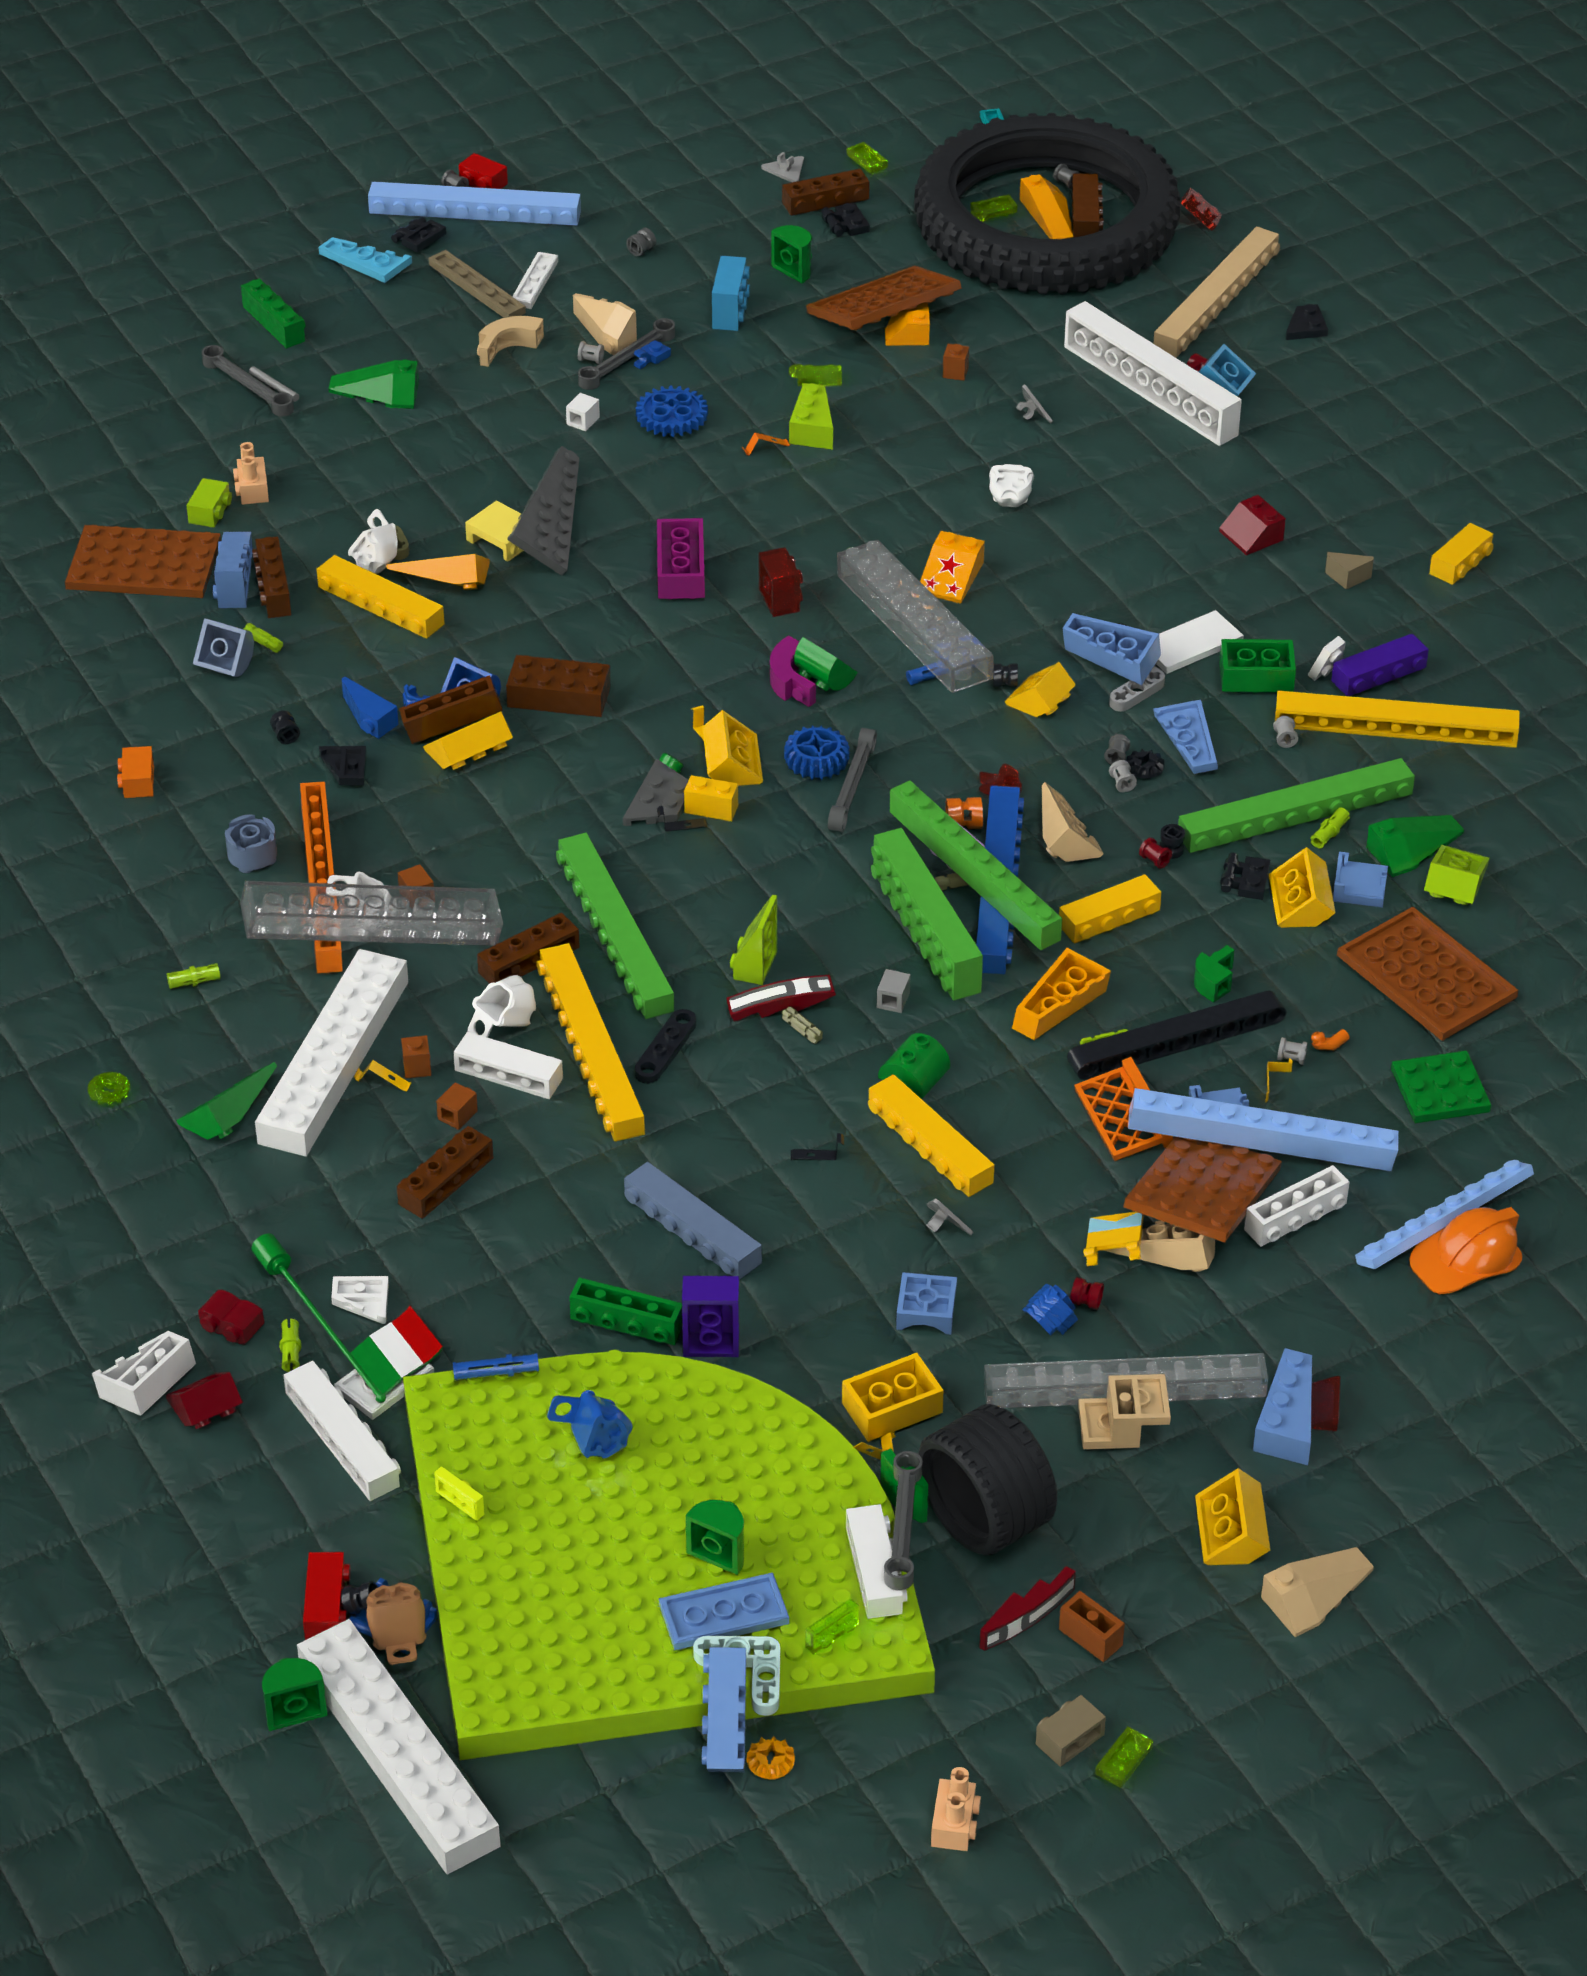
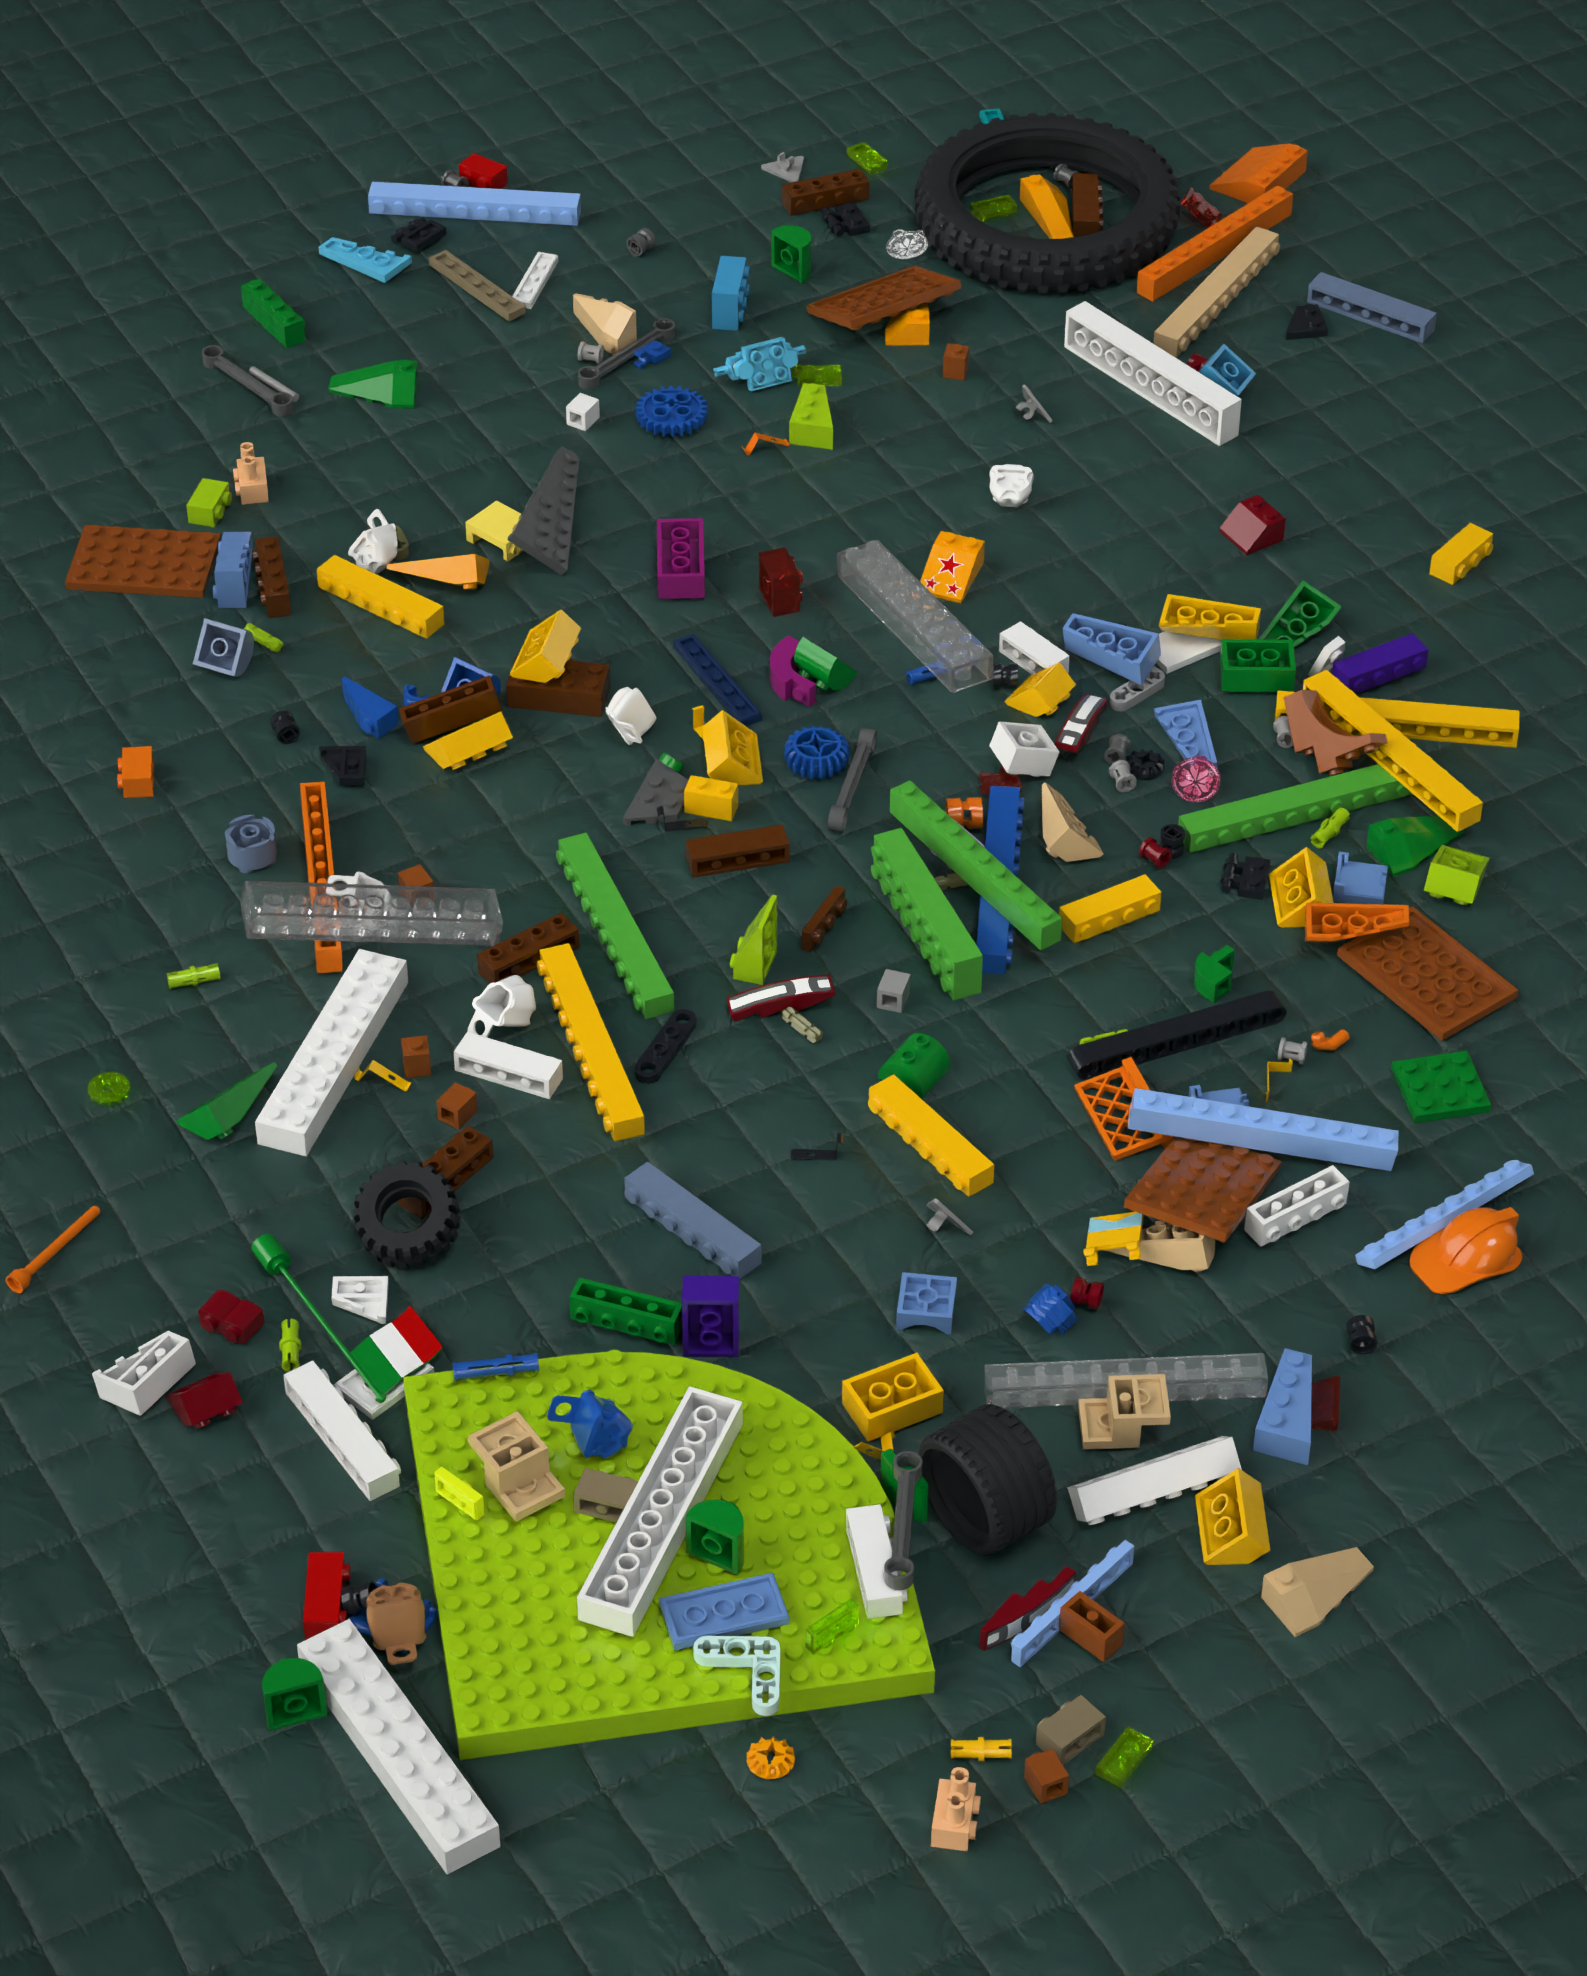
(20, 1278): none -> orange piece
(400, 1183): none -> black tyre
(509, 332): tan arch -> none
(516, 1466): none -> tan bracket
(547, 649): none -> yellow slope
(602, 1494): none -> dark tan brick
(630, 714): none -> white piece
(655, 1514): none -> white brick
(717, 680): none -> dark blue tile
(725, 1709): medium blue wedge -> none
(737, 851): none -> reddish brown brick
(762, 363): none -> medium azure piece
(824, 919): none -> reddish brown plate
(907, 244): none -> clear dish
(981, 1749): none -> yellow pin
(1024, 749): none -> white brick
(1030, 649): none -> white brick
(1046, 1776): none -> dark orange brick
(1060, 993): light orange wedge -> none
(1080, 722): none -> slope
(1093, 1584): none -> light blue plate
(1154, 1479): none -> white brick
(1195, 779): none -> clear pink dish
(1209, 618): none -> yellow wedge
(1213, 243): none -> orange brick
(1261, 171): none -> orange slope
(1302, 615): none -> green wedge
(1320, 737): none -> arch
(1344, 921): none -> orange wedge
(1349, 568): dark tan slope -> none
(1362, 1335): none -> black wheel
(1371, 307): none -> sand blue brick
(1400, 755): none -> yellow brick

